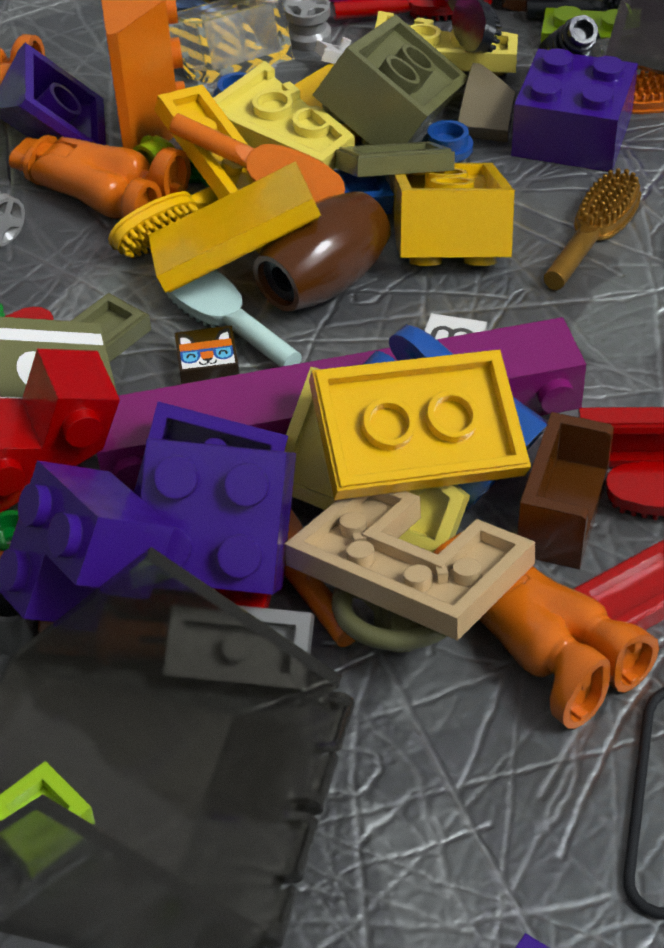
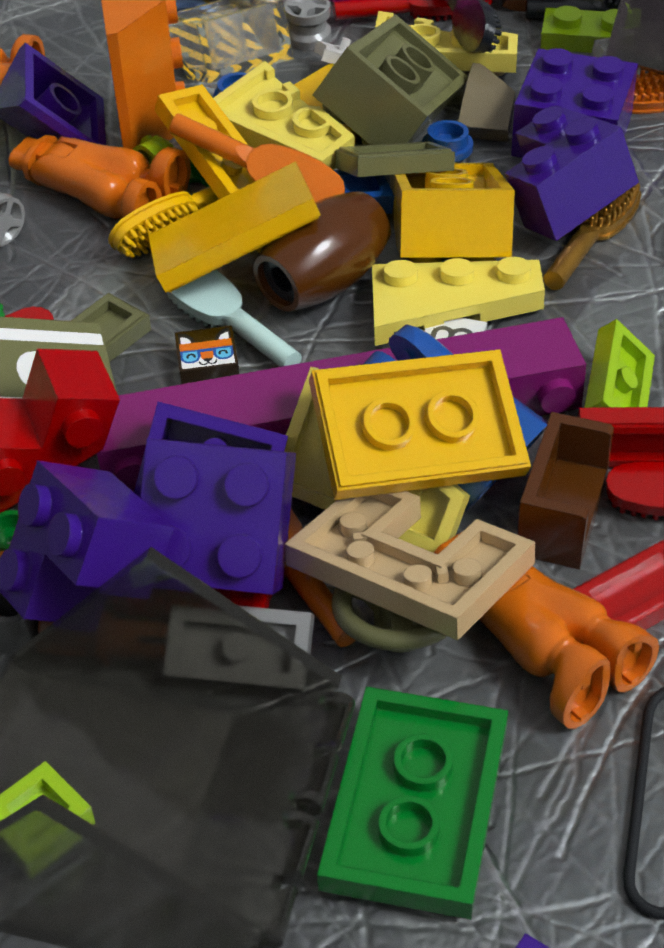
(415, 803): none -> green plate
(450, 290): none -> light yellow wing
(568, 170): none -> dark purple brick
(576, 36): black piece -> none
(619, 369): none -> lime plate

